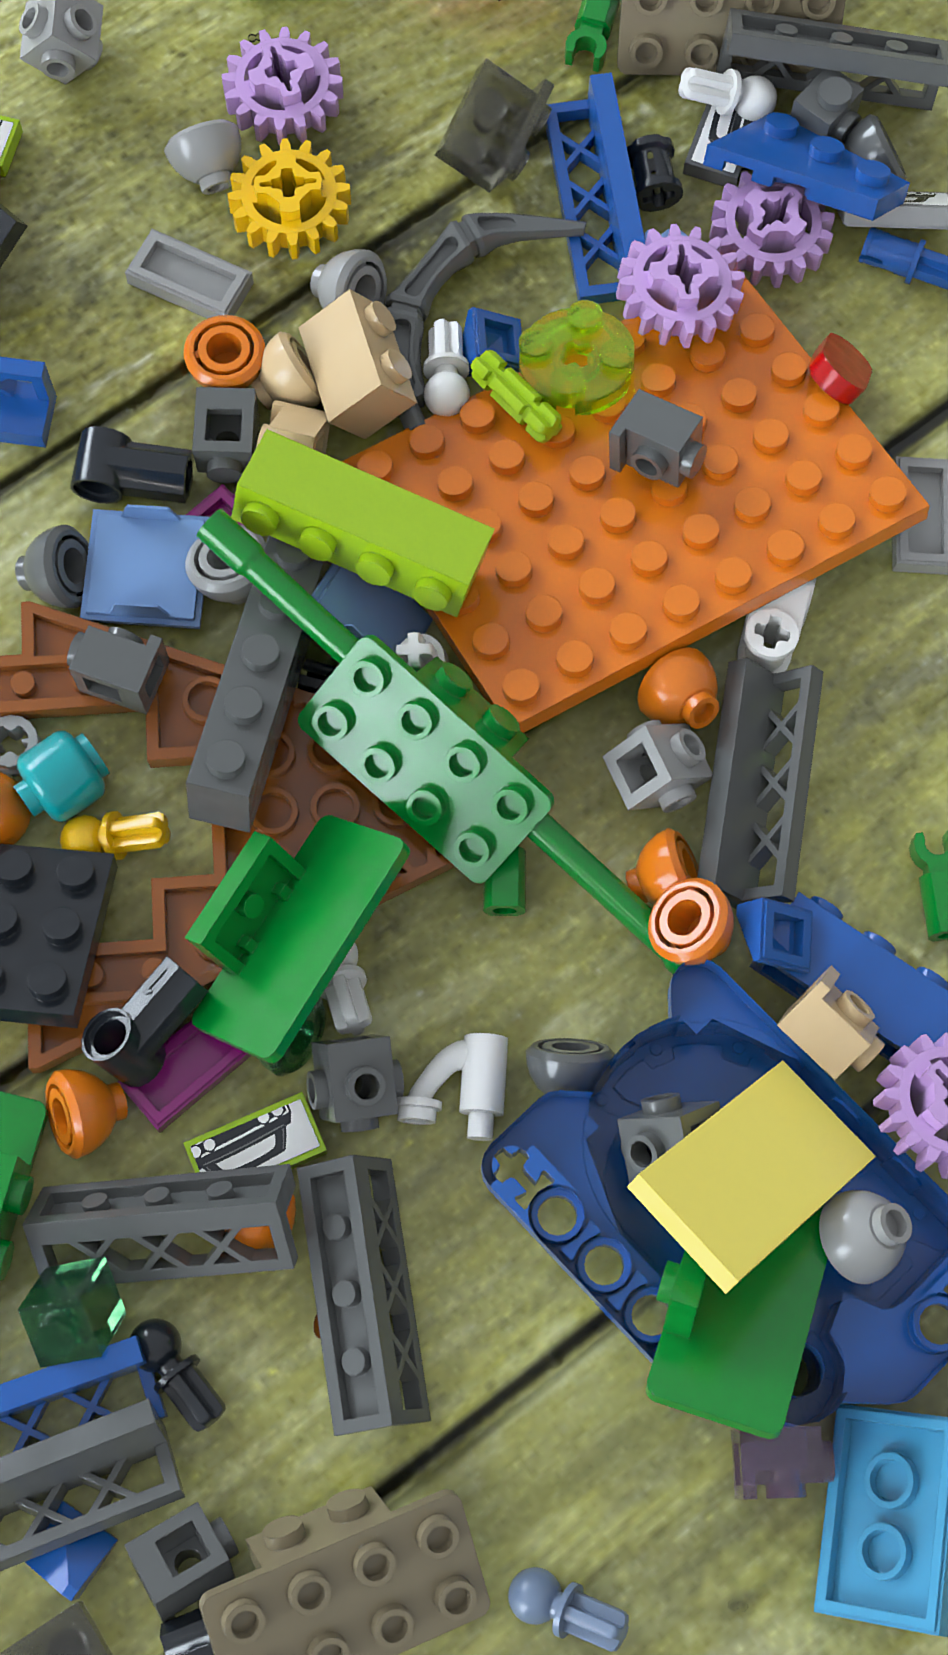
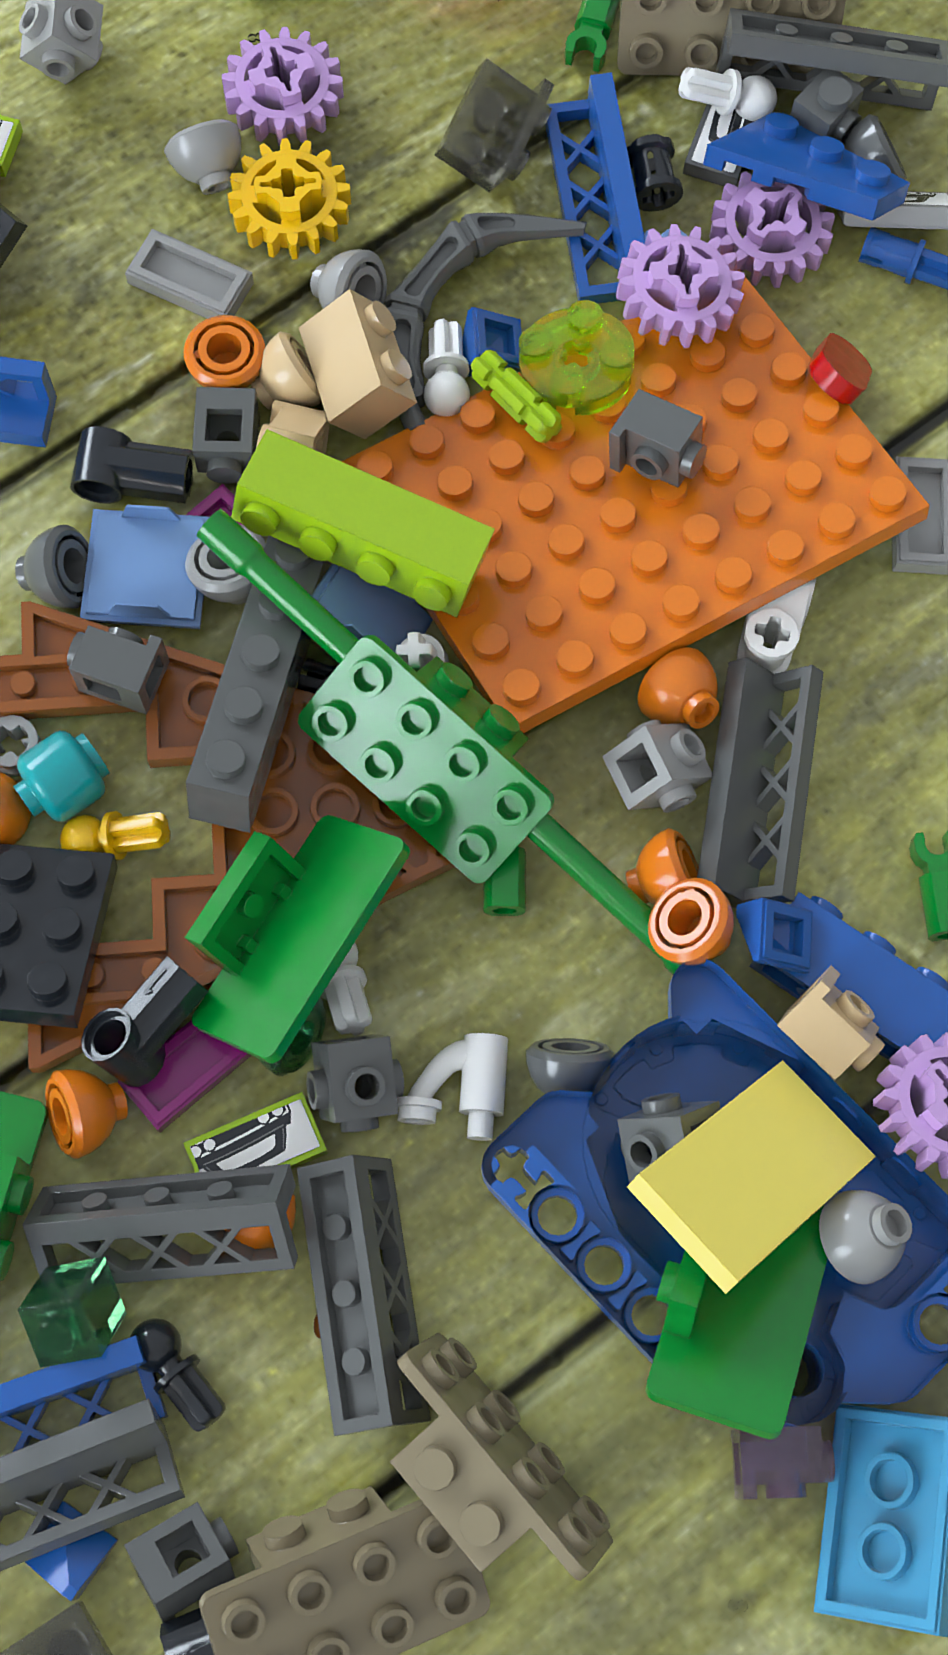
(485, 1471): none -> dark tan bracket
(538, 1597): sand blue axle -> none

